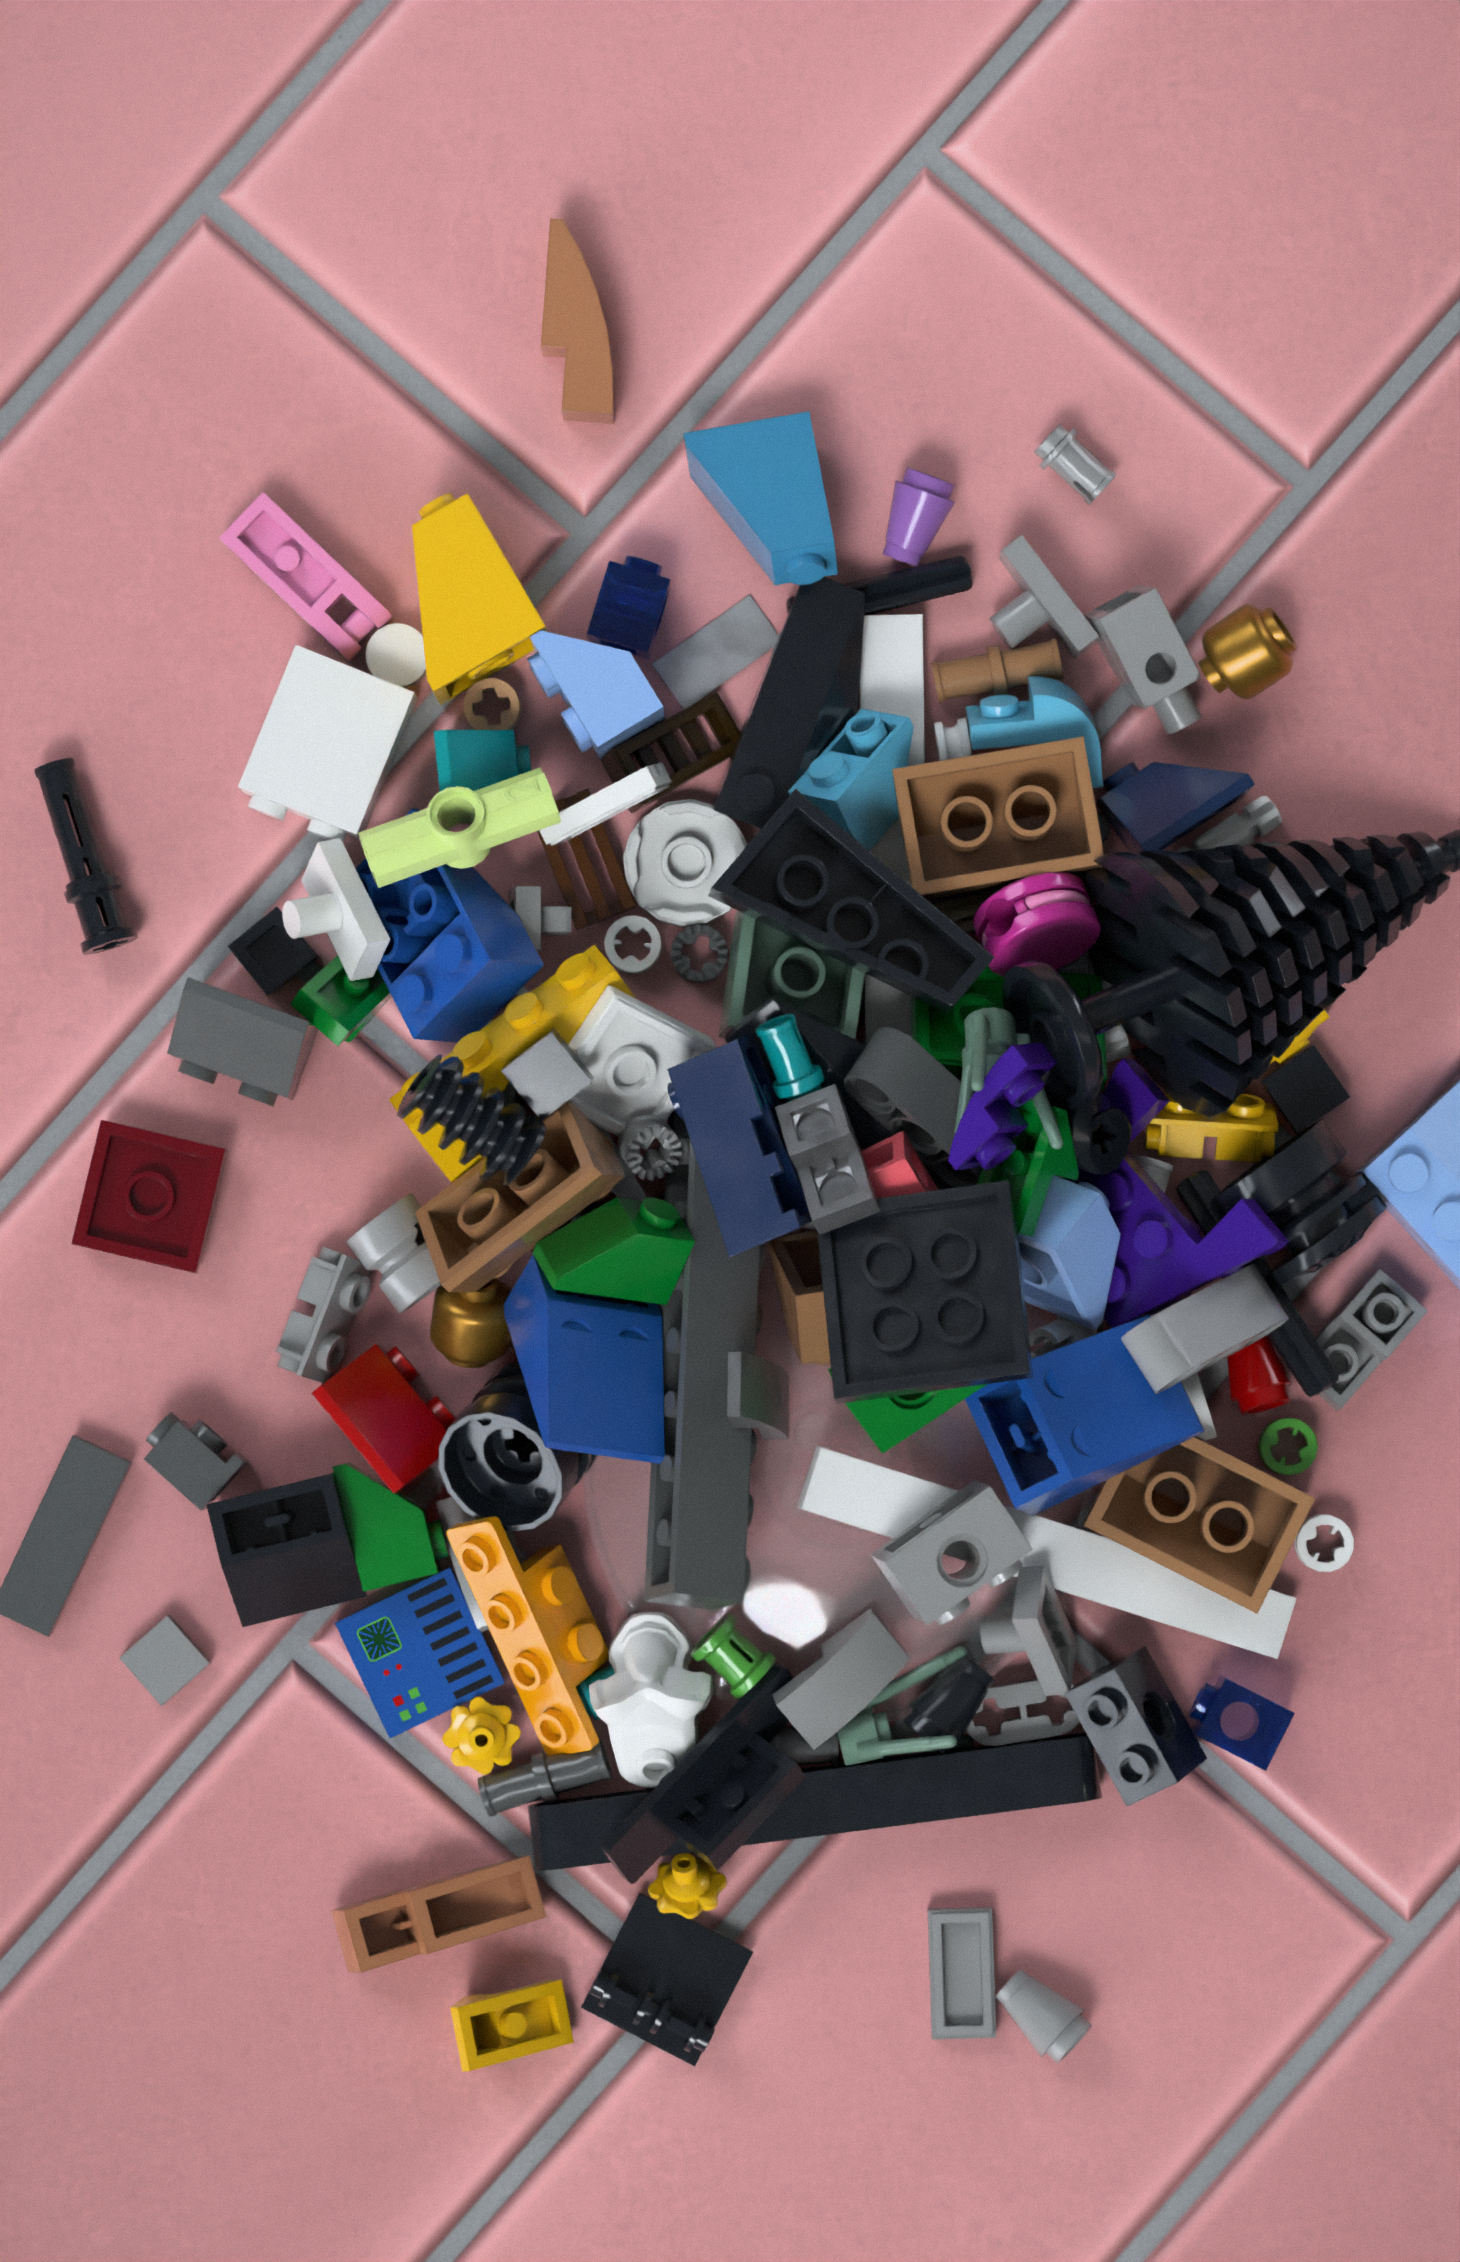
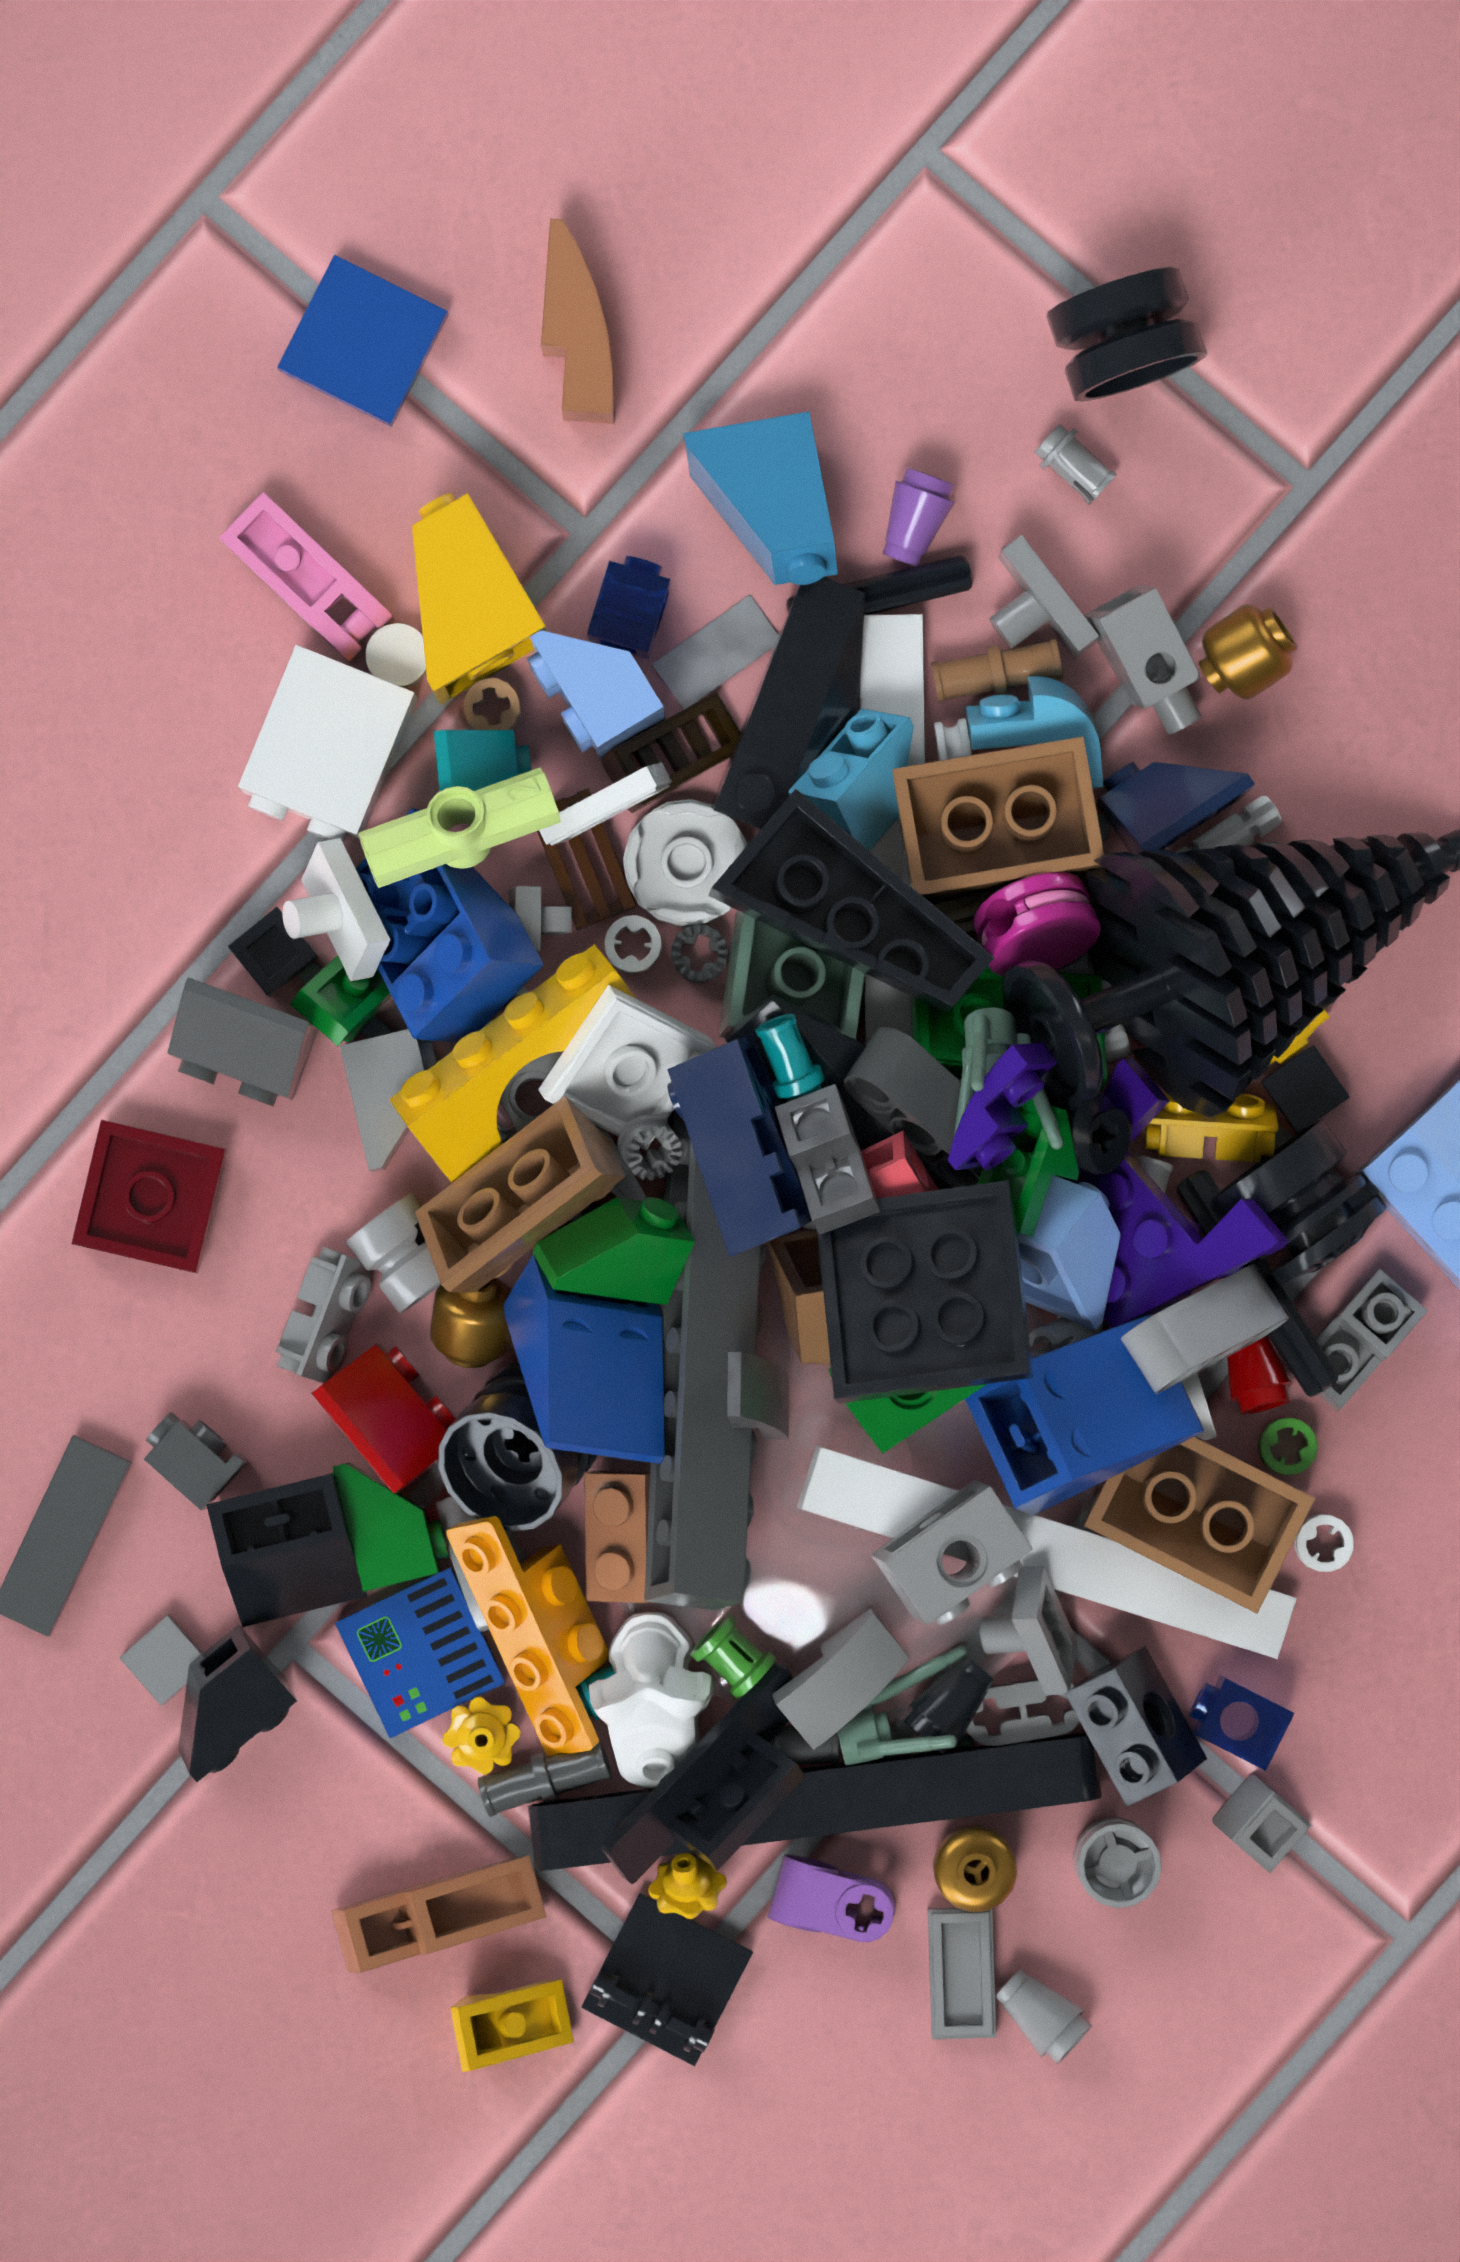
(100, 887): black pin -> none
(229, 1700): none -> black slope
(362, 340): none -> blue tile
(375, 1073): none -> light grey slope
(473, 1118): black piece -> none
(547, 1074): tile -> none
(616, 1535): none -> nougat plate
(817, 1897): none -> medium lavender piece
(974, 1844): none -> pearl gold head
(1117, 1862): none -> light grey wheel
(1126, 334): none -> black wheel
(1260, 1823): none -> light grey slope

